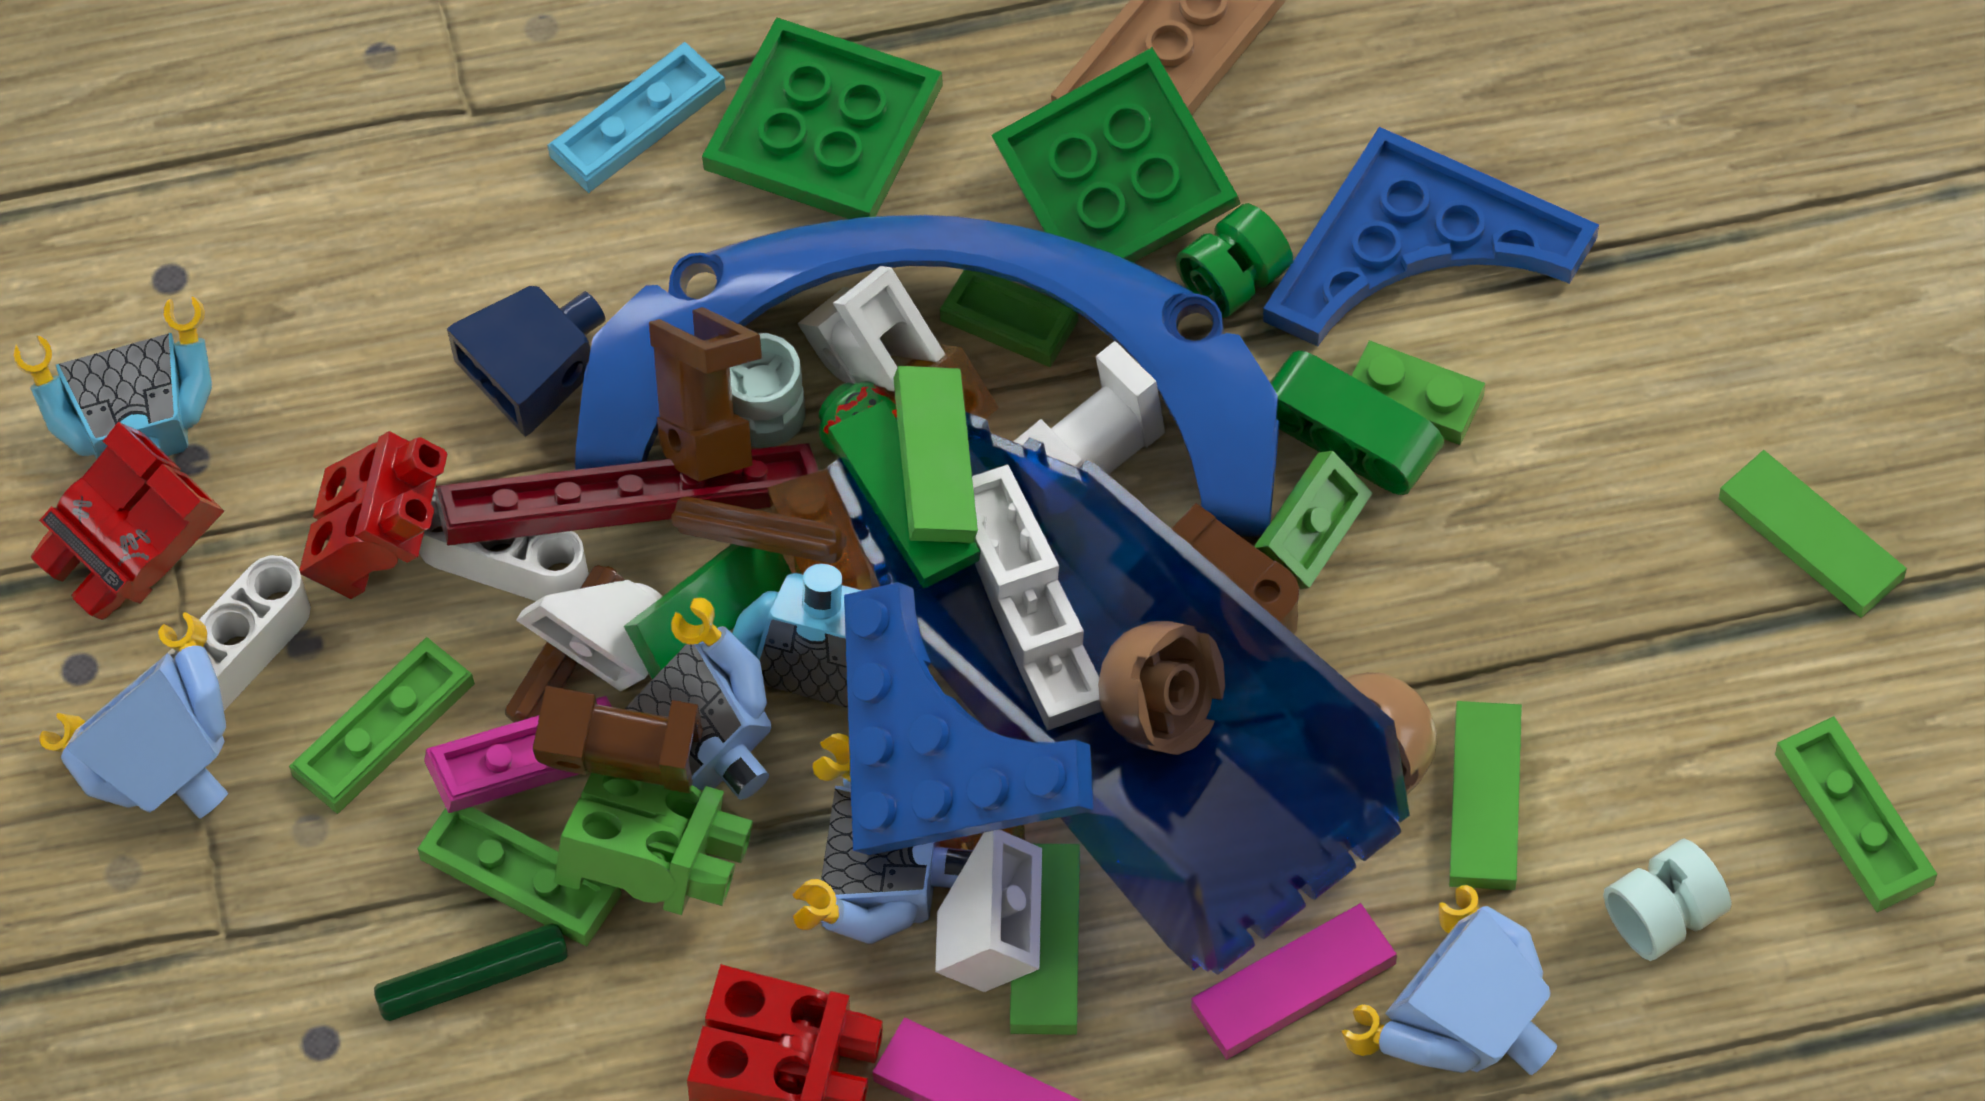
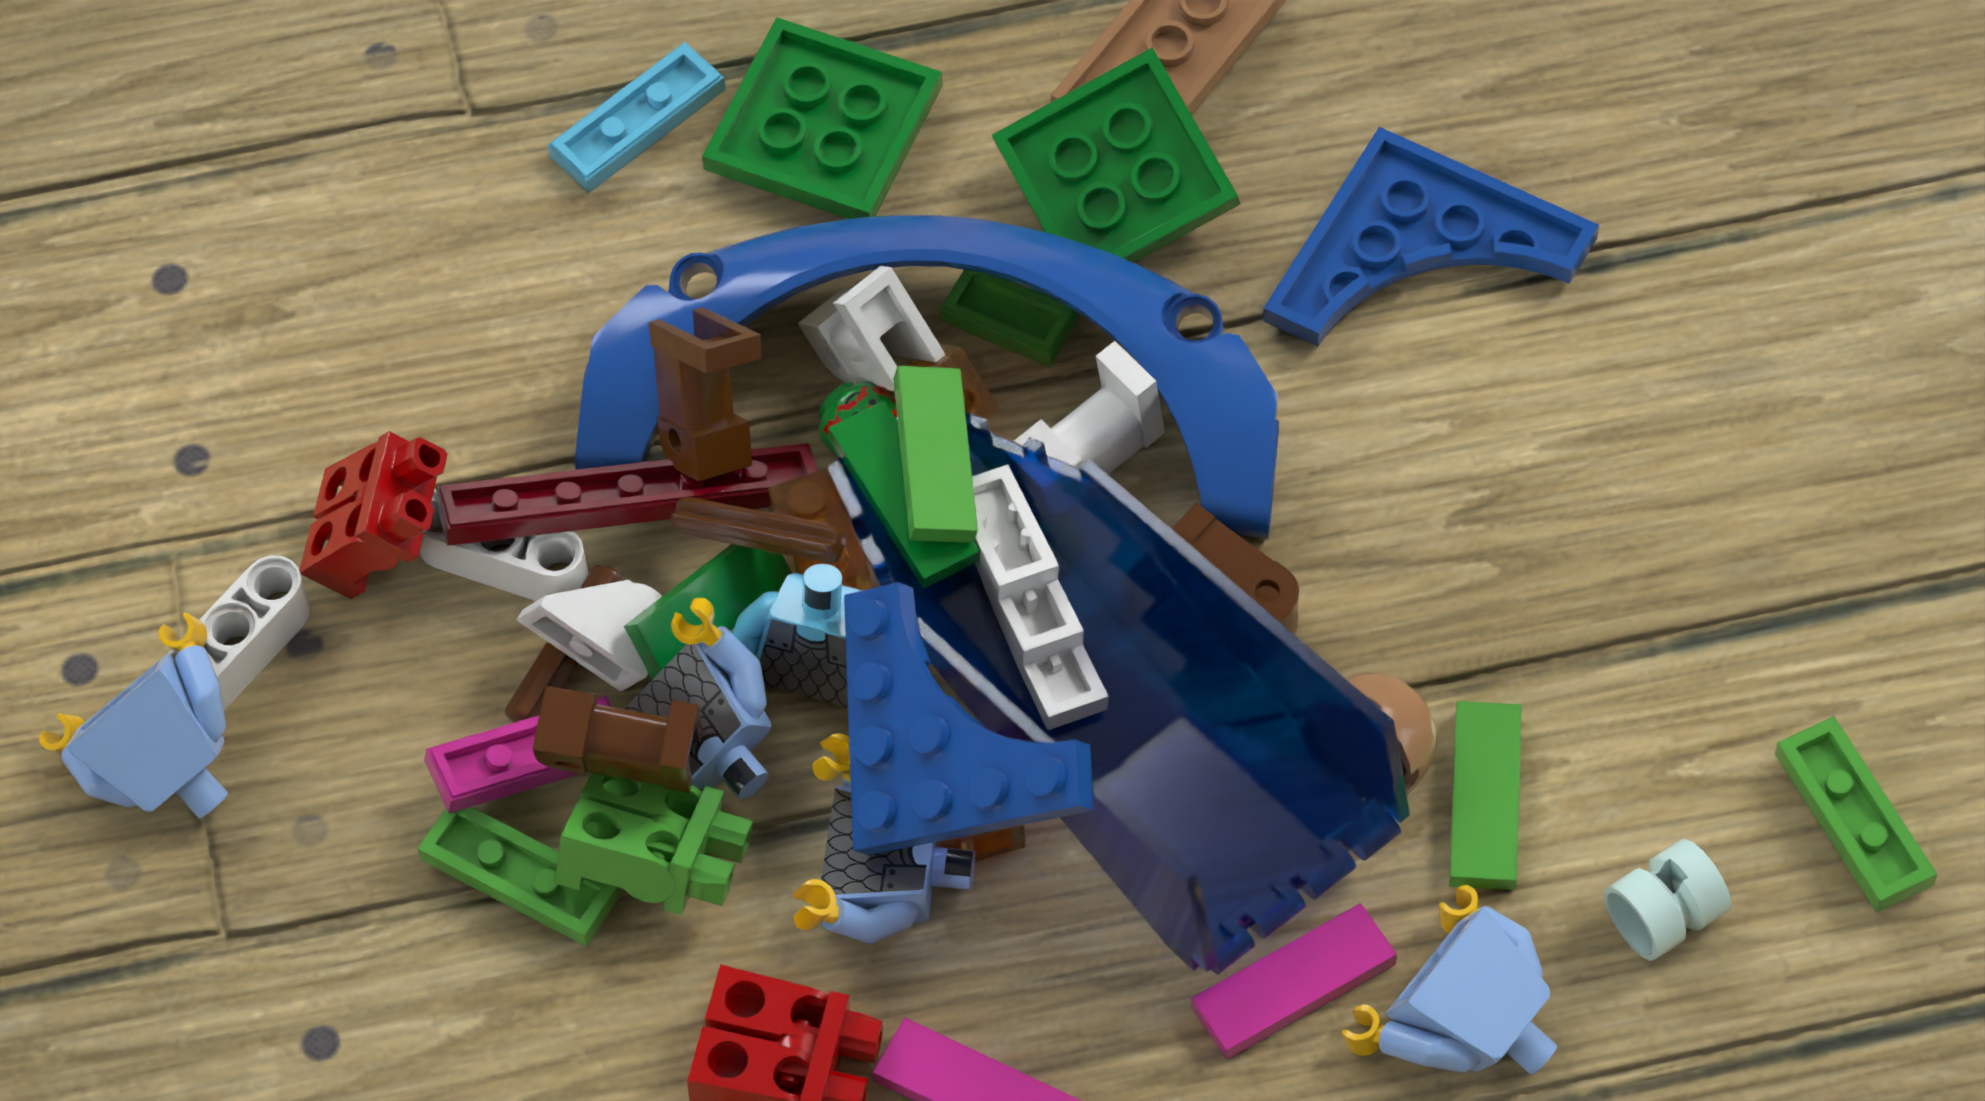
(124, 523): red hips -> none
(145, 385): torso -> none
(381, 725): bright green tile -> none
(470, 972): dark green axle -> none
(527, 352): dark blue torso -> none
(770, 393): light aqua wheel -> none
(992, 914): white slope -> none
(1049, 996): bright green tile -> none
(1161, 686): medium nougat cylinder -> none
(1241, 255): green wheel -> none
(1314, 518): bright green plate -> none
(1355, 421): green beam -> none
(1430, 390): bright green plate -> none
(1812, 533): bright green tile -> none

